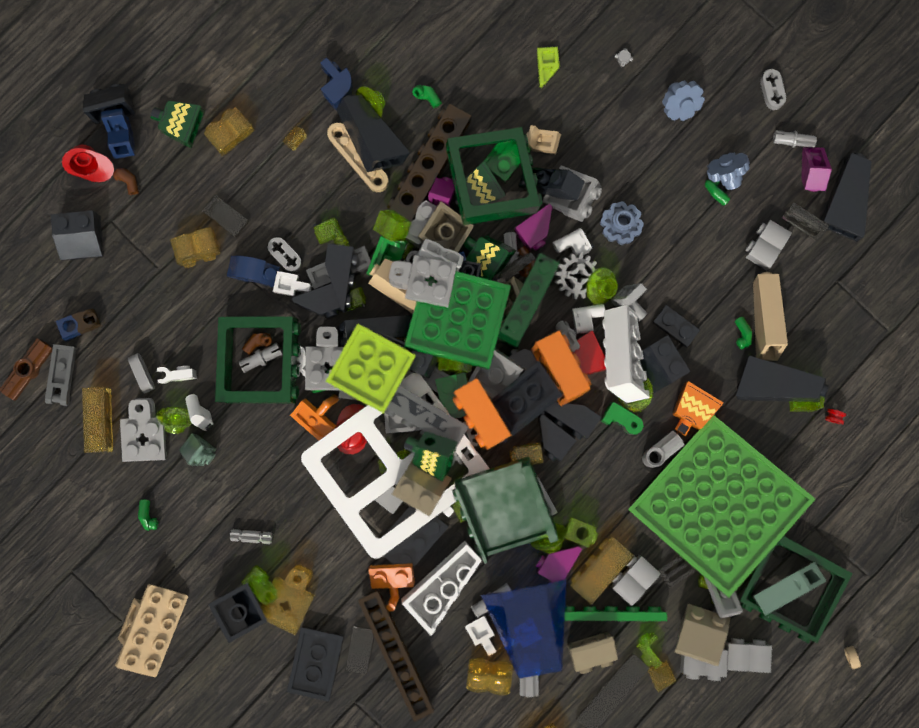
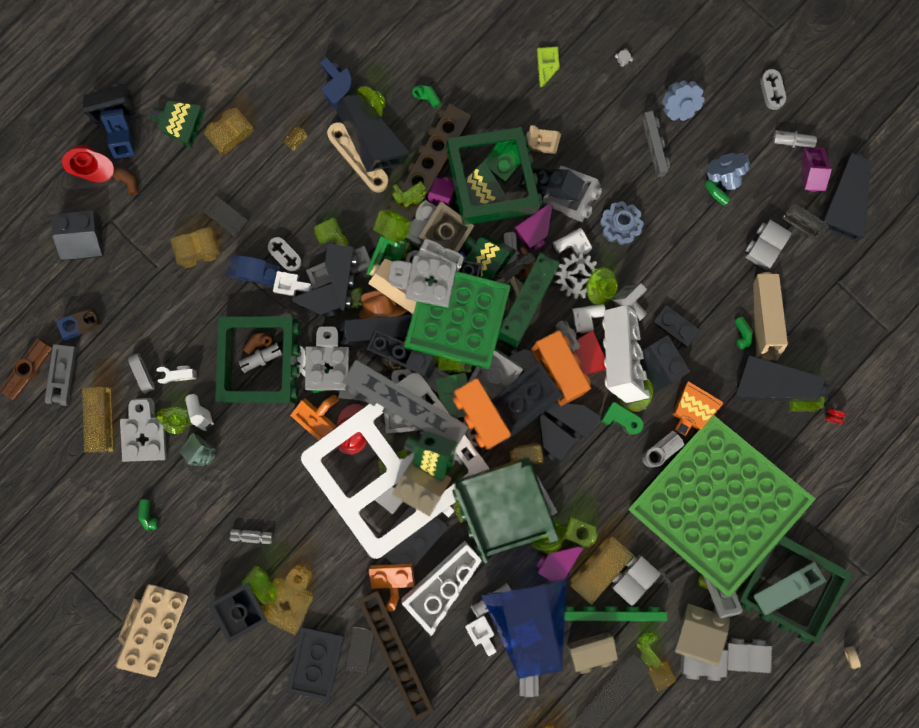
(370, 368): lime plate -> none
(378, 305): none -> dark orange piece
(411, 196): none -> clear neon green bracket
(489, 676): clear yellow brick -> none
(656, 144): none -> dark grey plate

